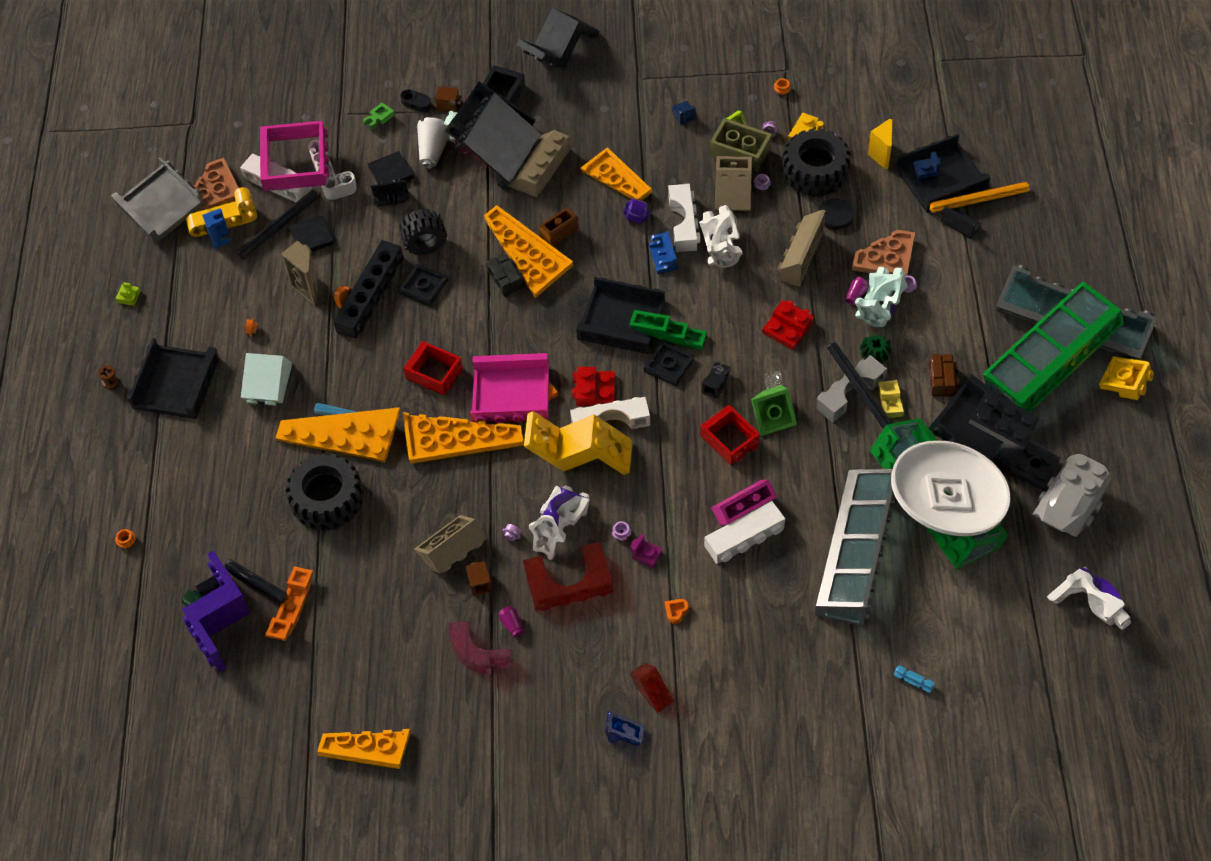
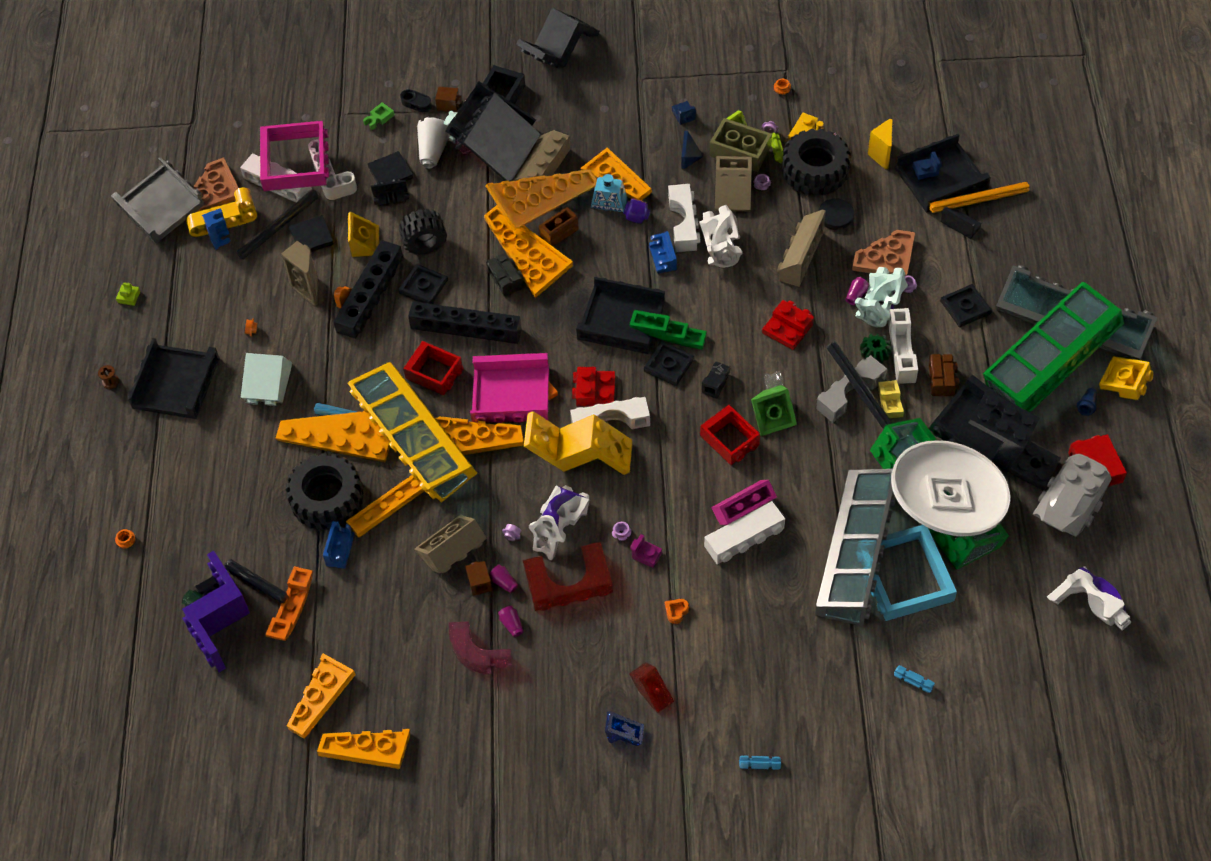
(325, 687): none -> light orange wing
(338, 545): none -> blue hinge
(362, 235): none -> yellow slope
(385, 506): none -> light orange plate
(412, 431): none -> window
(465, 322): none -> black brick
(501, 577): none -> magenta cone
(535, 196): none -> light orange wing
(609, 194): none -> medium azure torso
(690, 151): none -> dark blue slope
(760, 762): none -> dark azure axle
(777, 147): none -> lime axle
(900, 336): none -> white arch
(939, 570): none -> medium azure window
(965, 305): none -> black tile
(1087, 403): none -> dark blue cone
(1101, 450): none -> red panel

